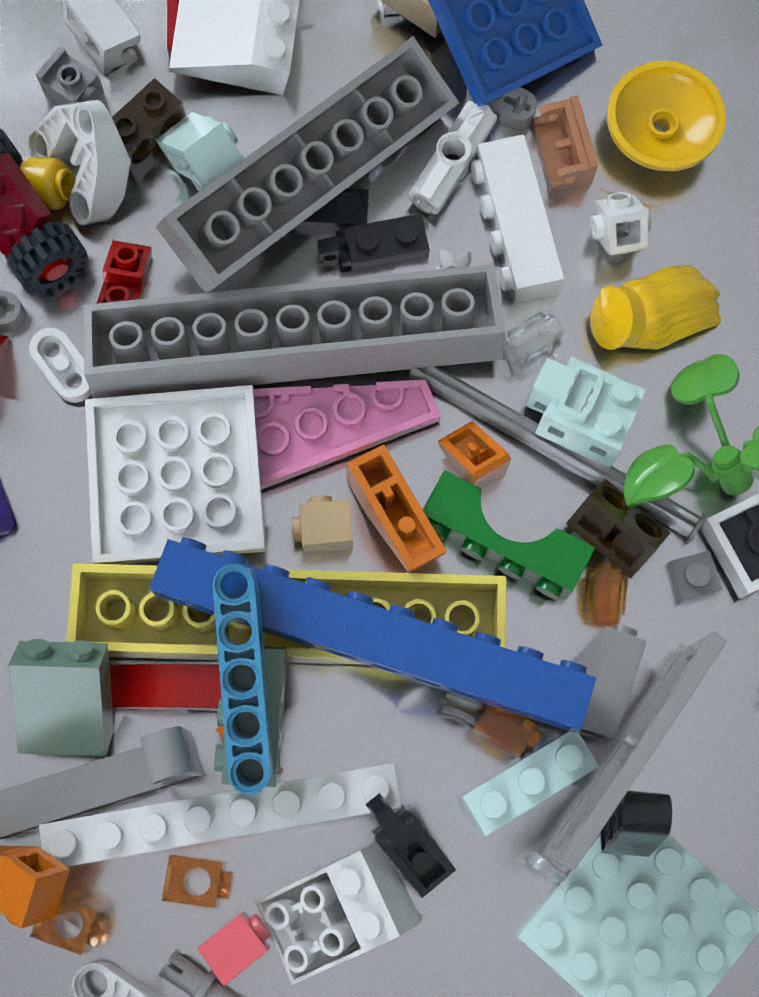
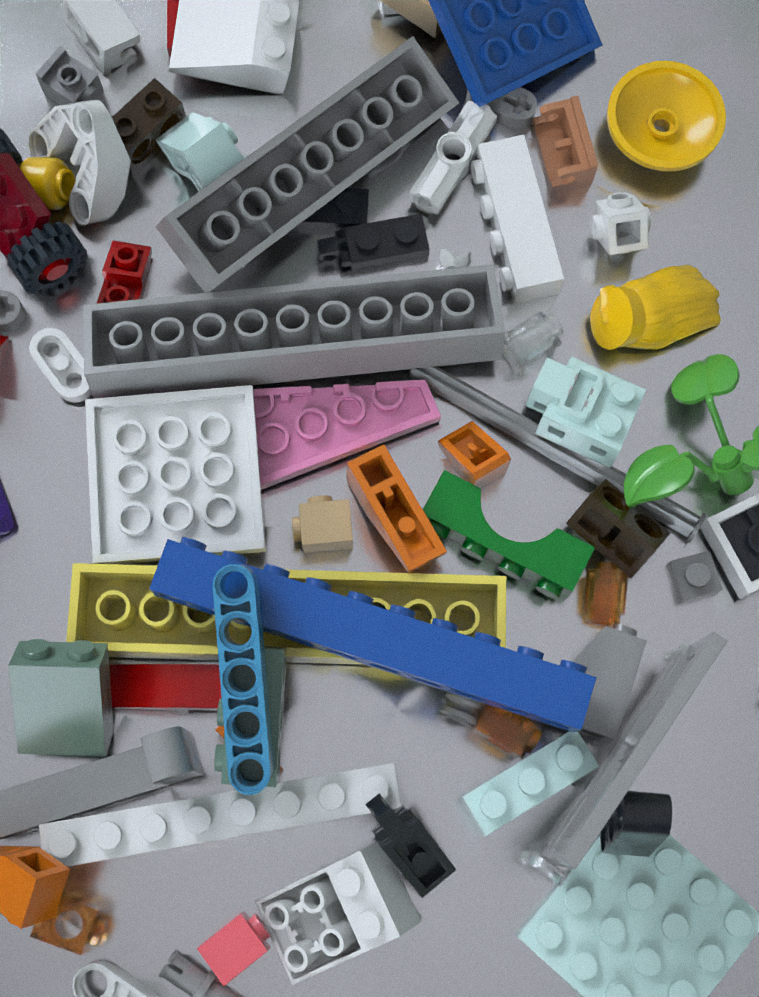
(176, 881): clear orange brick -> none

